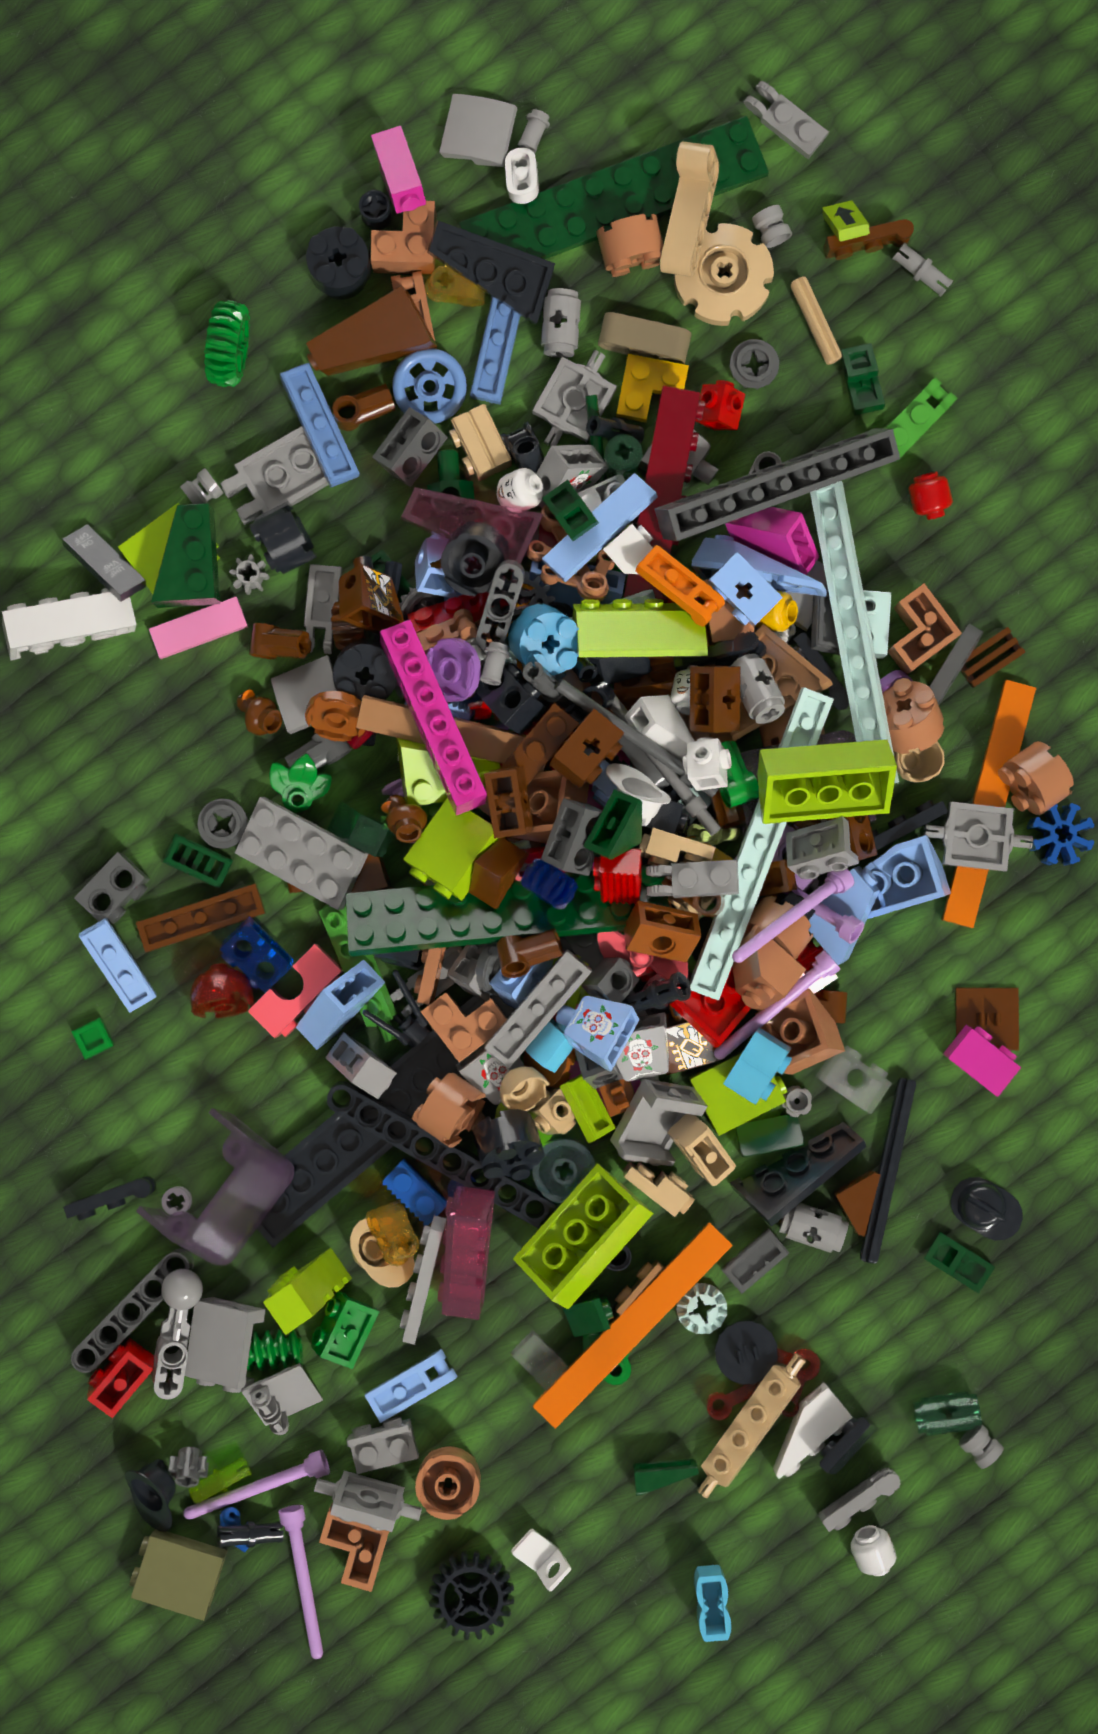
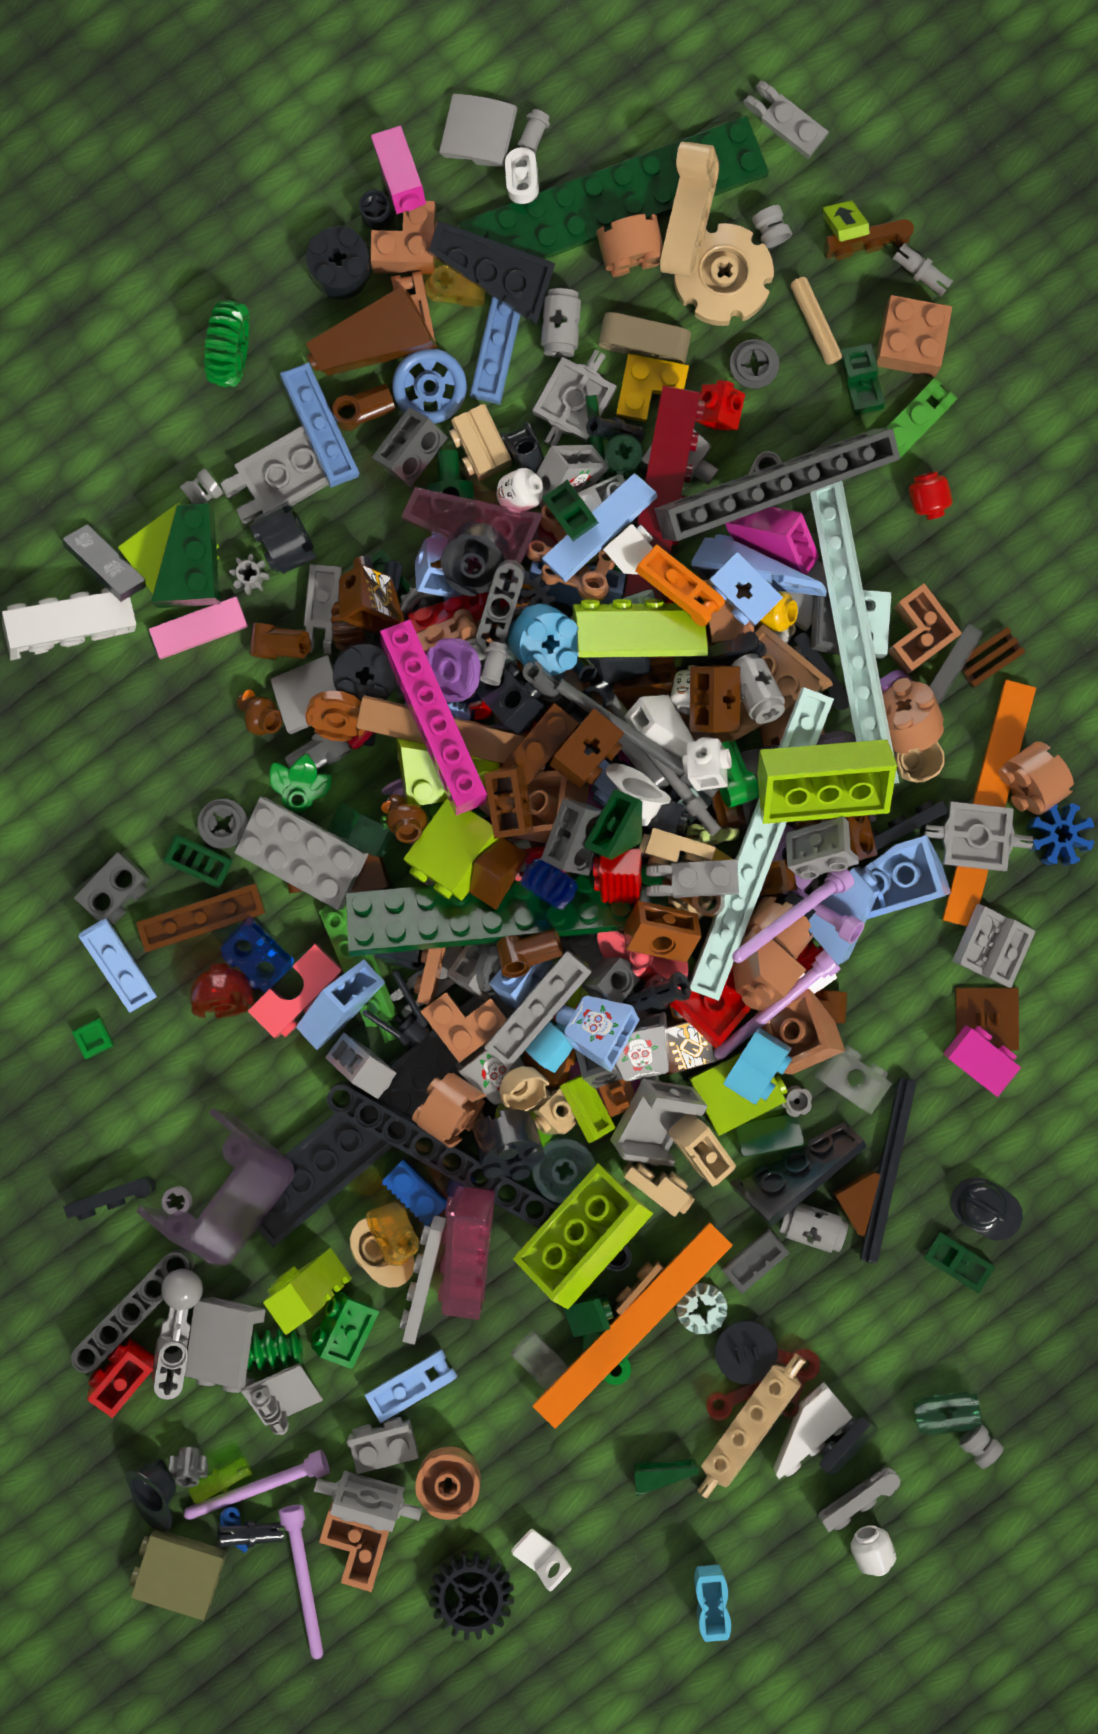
(913, 336): none -> nougat brick
(993, 946): none -> light grey slope

